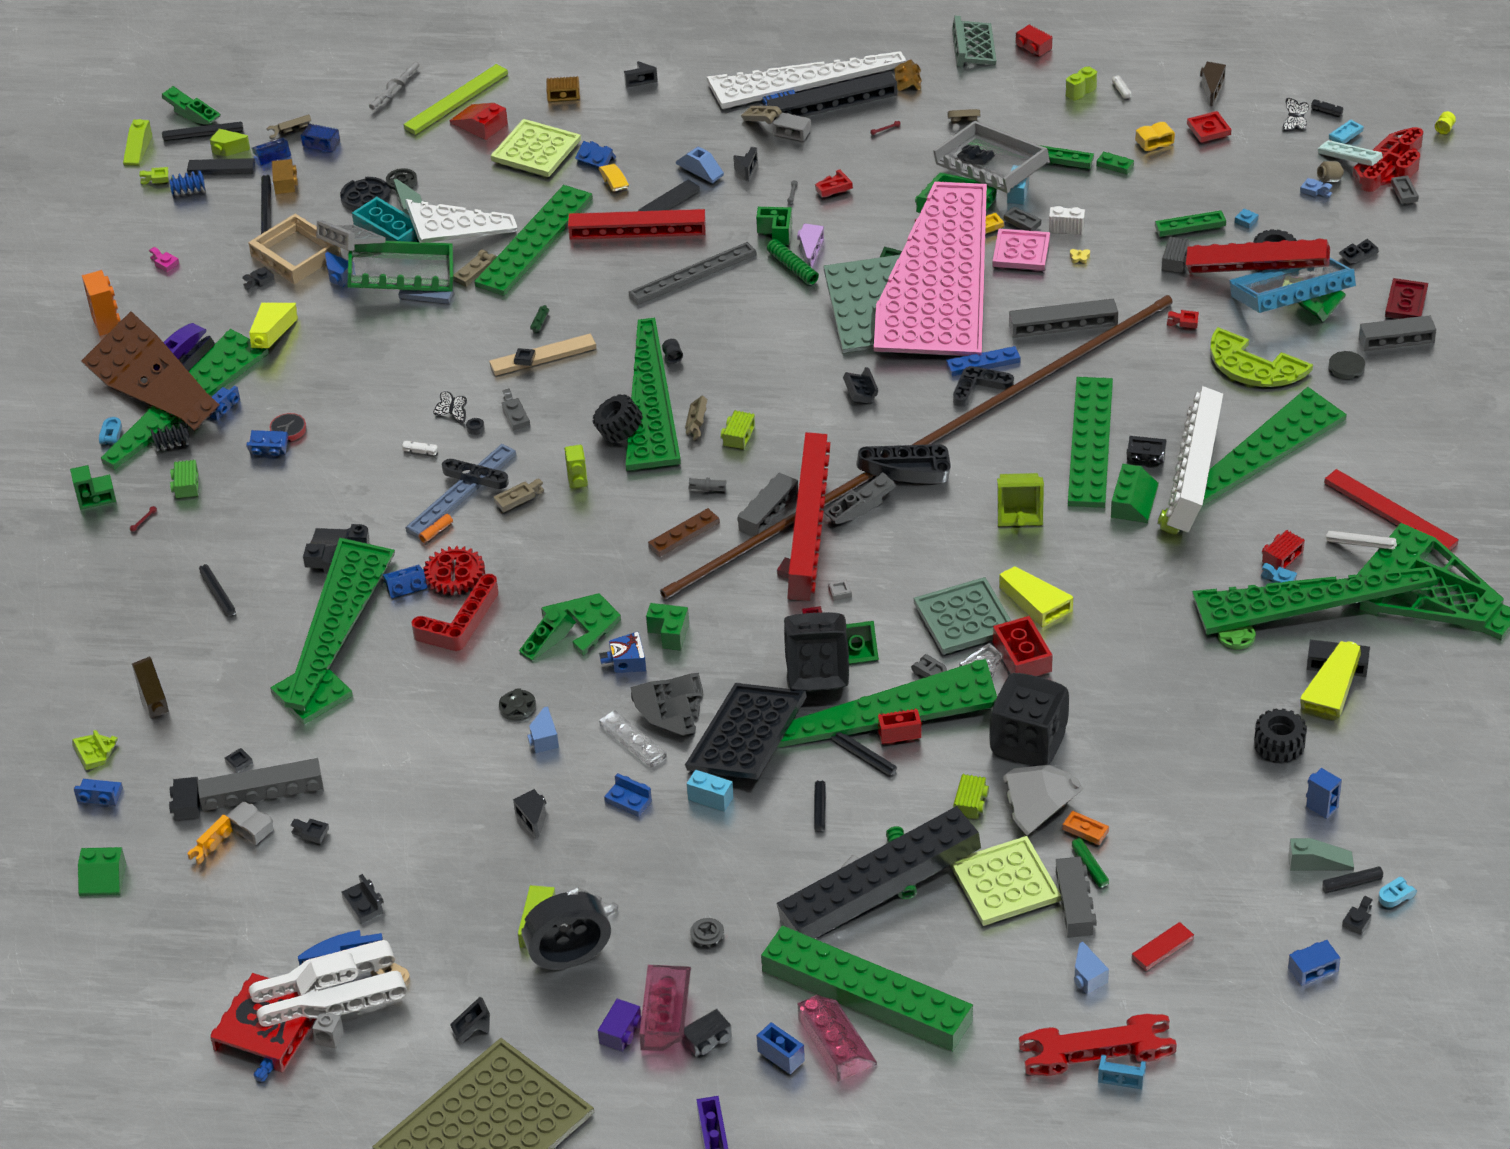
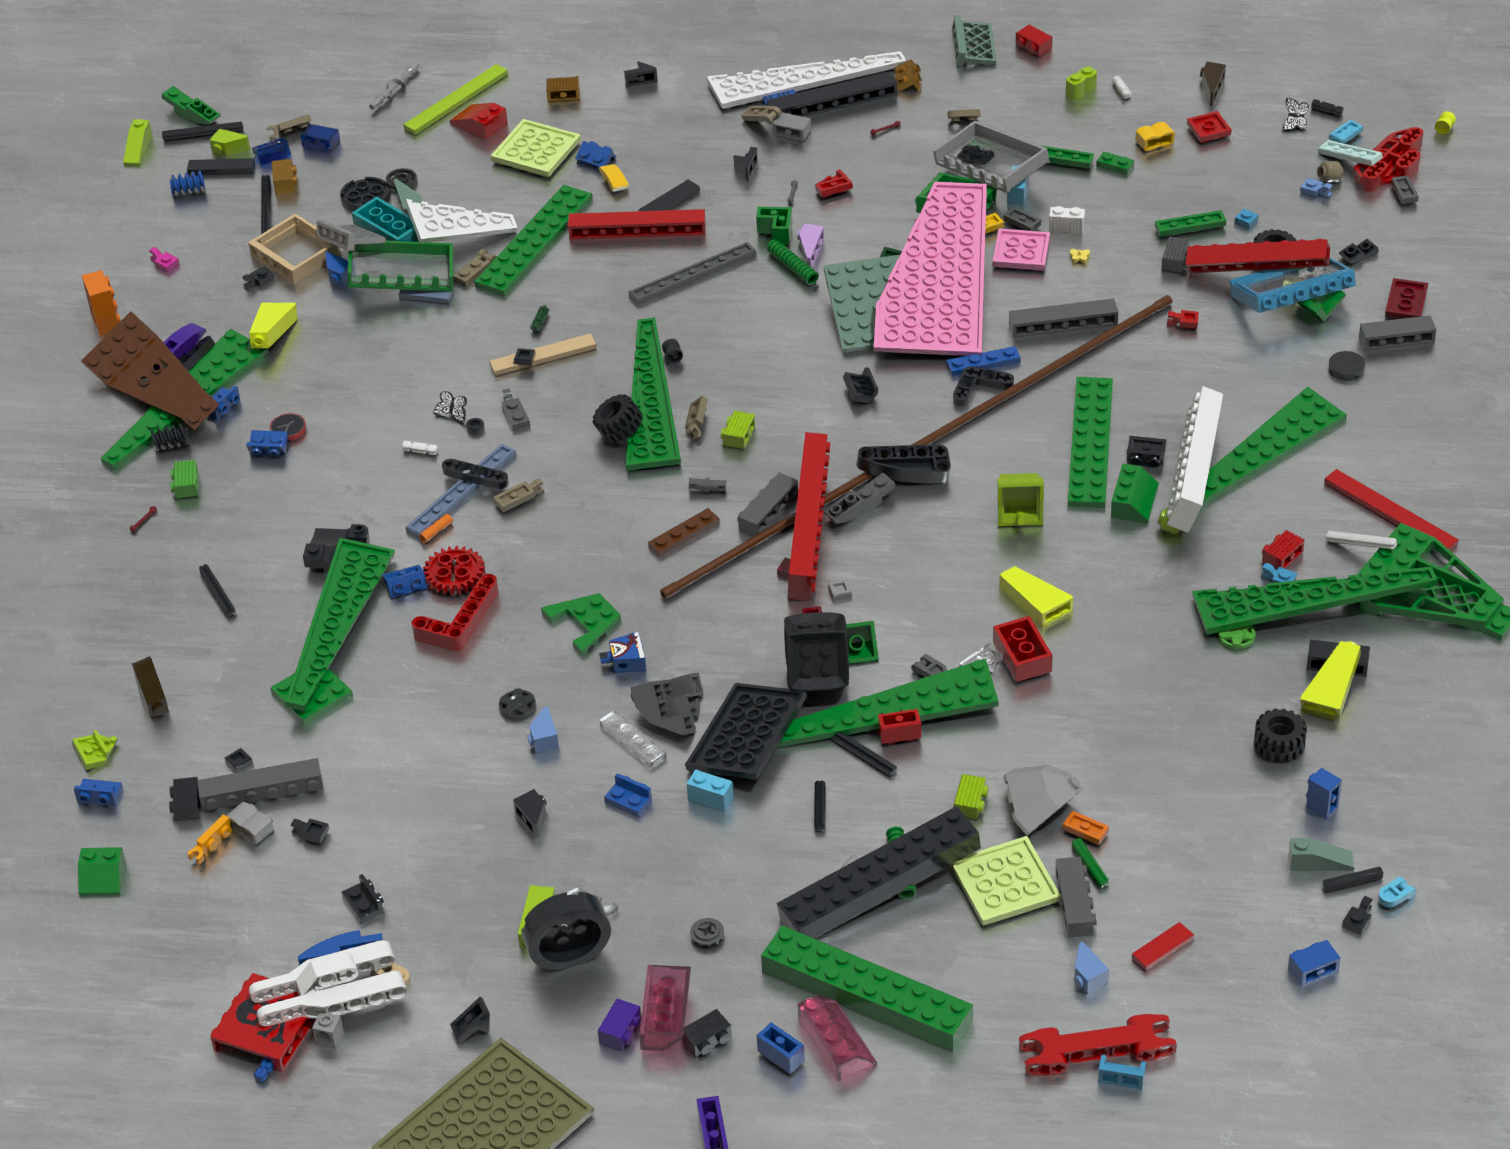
(92, 491): green brick -> none
(110, 426): dark azure plate -> none
(157, 175): lime plate -> none
(549, 632): green slope -> none
(576, 466): lime brick -> none
(670, 622): green brick -> none
(702, 164): medium blue slope -> none
(961, 614): sand green plate -> none
(1029, 719): black piece -> none
(1229, 356): lime plate -> none

